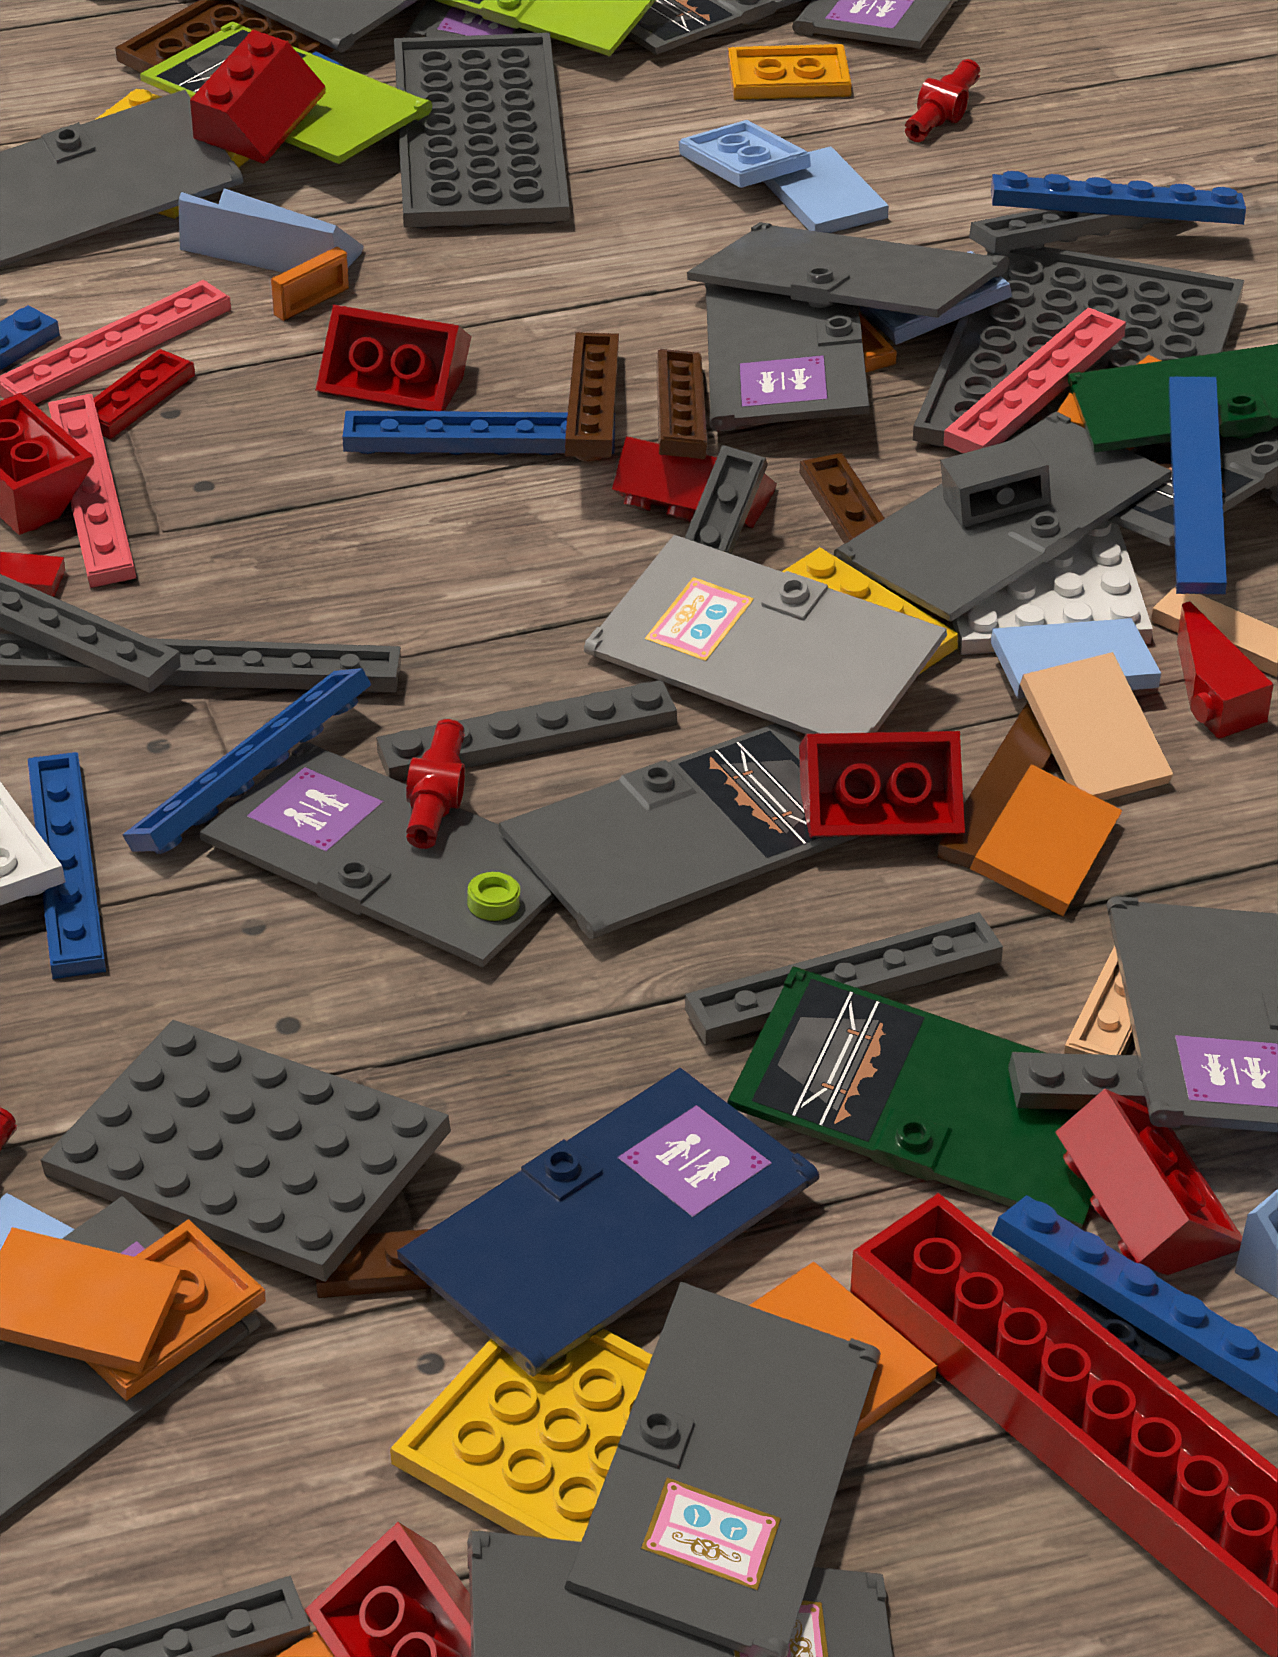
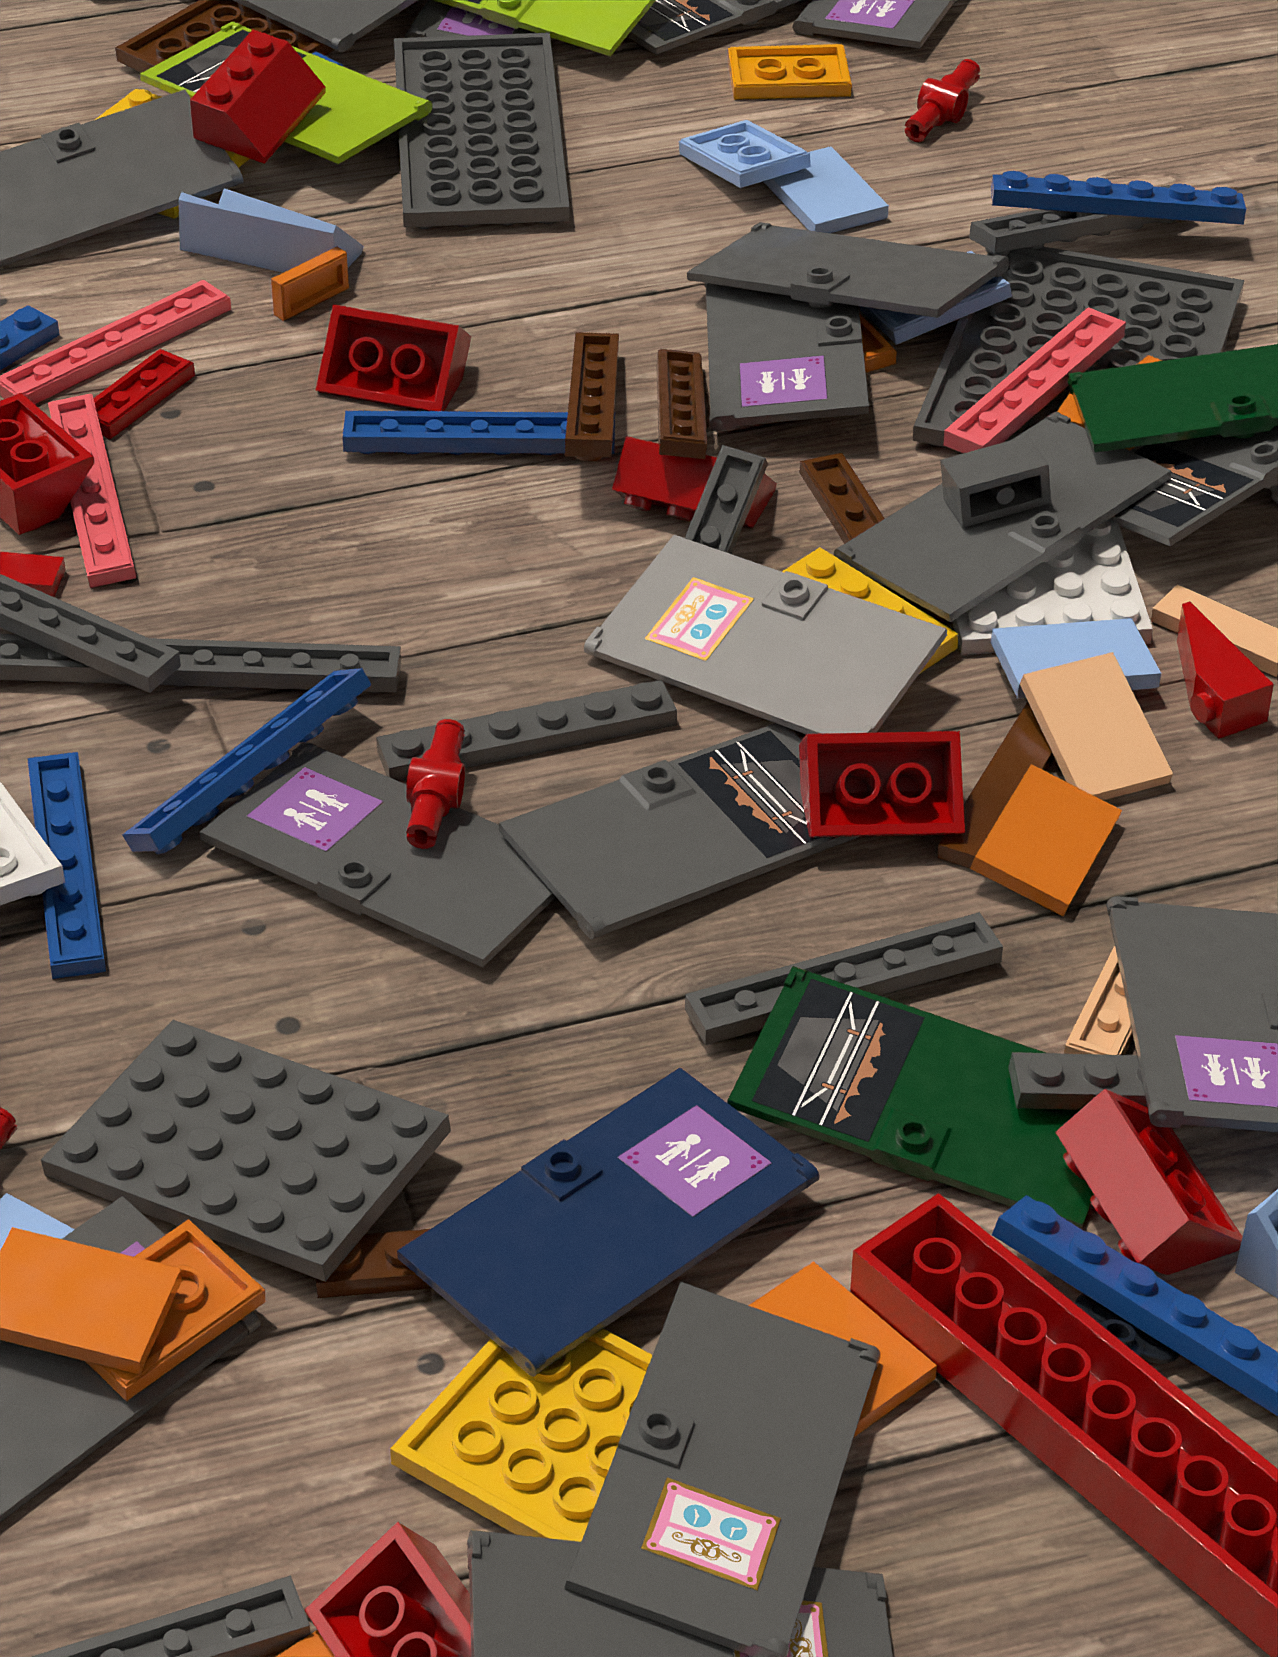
(493, 896): lime tile -> none
(1197, 486): blue tile -> none

